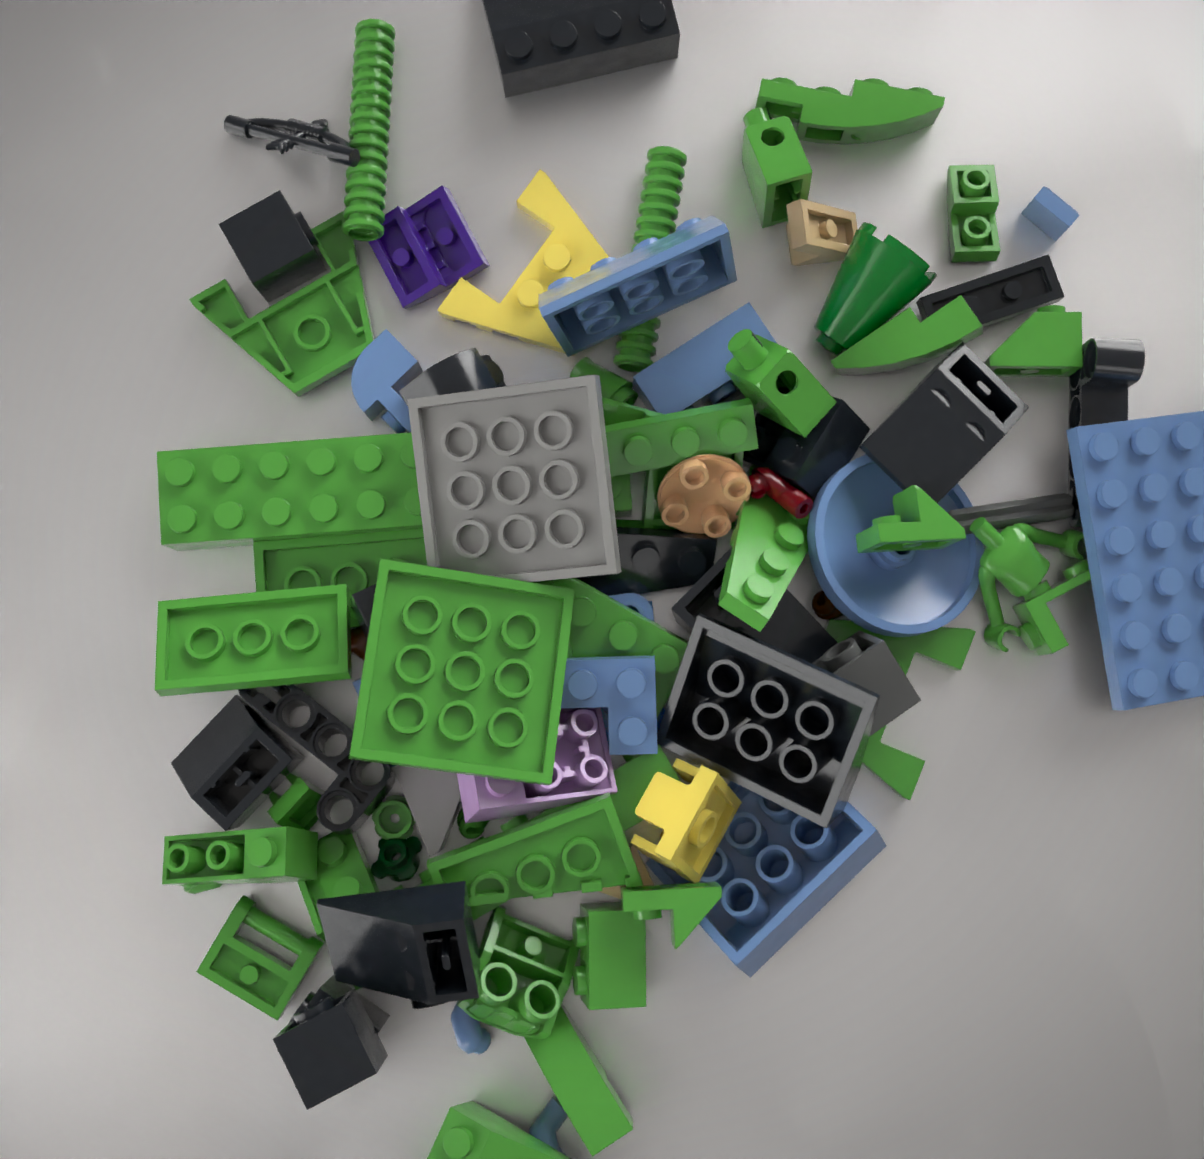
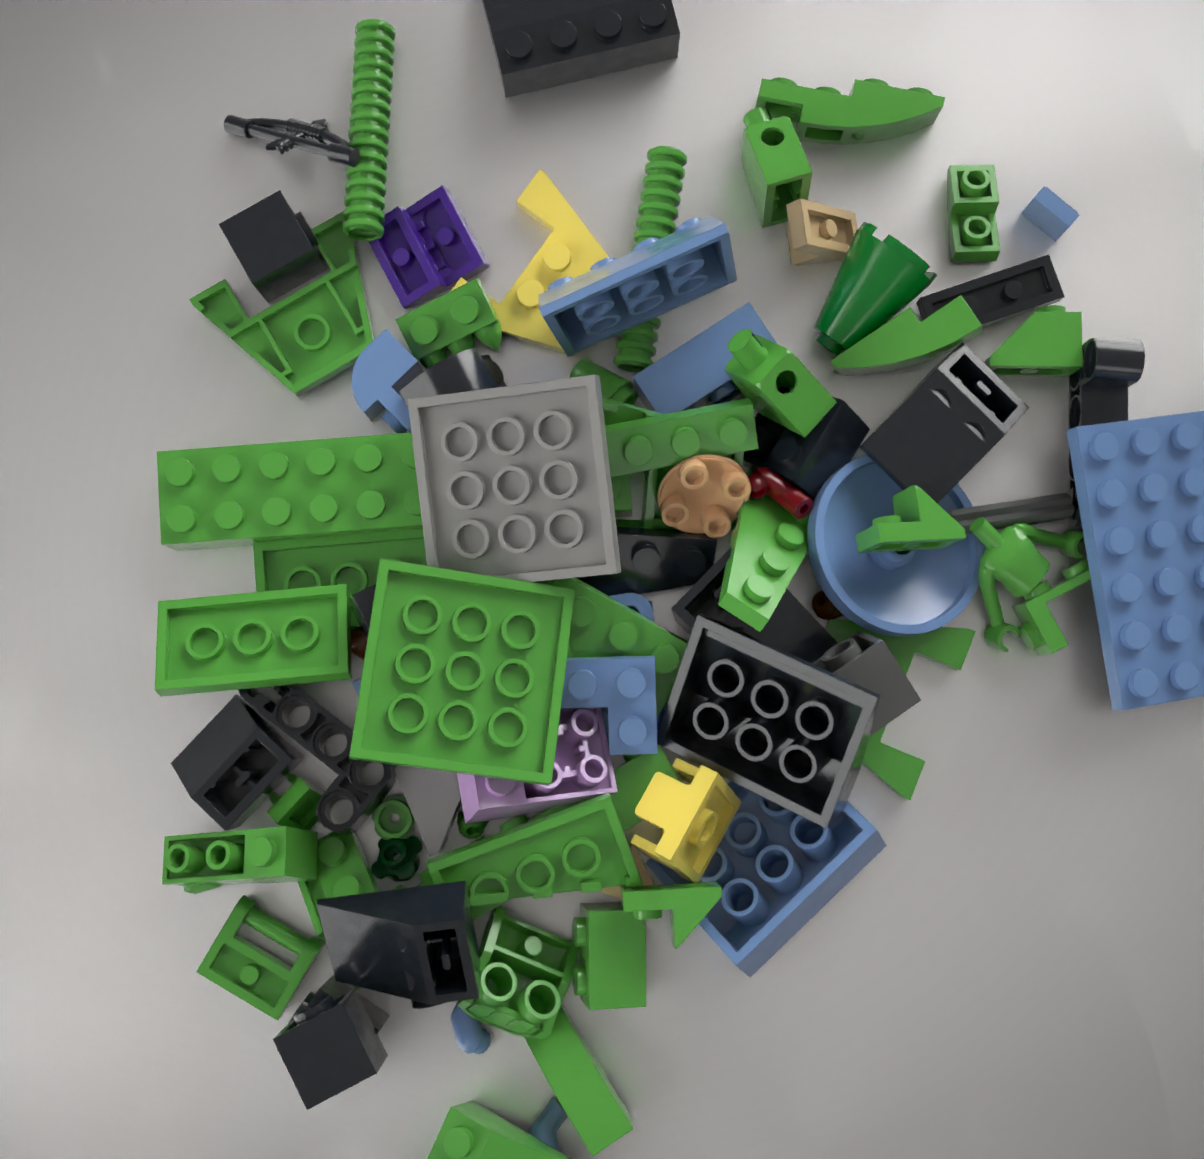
(450, 324): none -> bright green plate

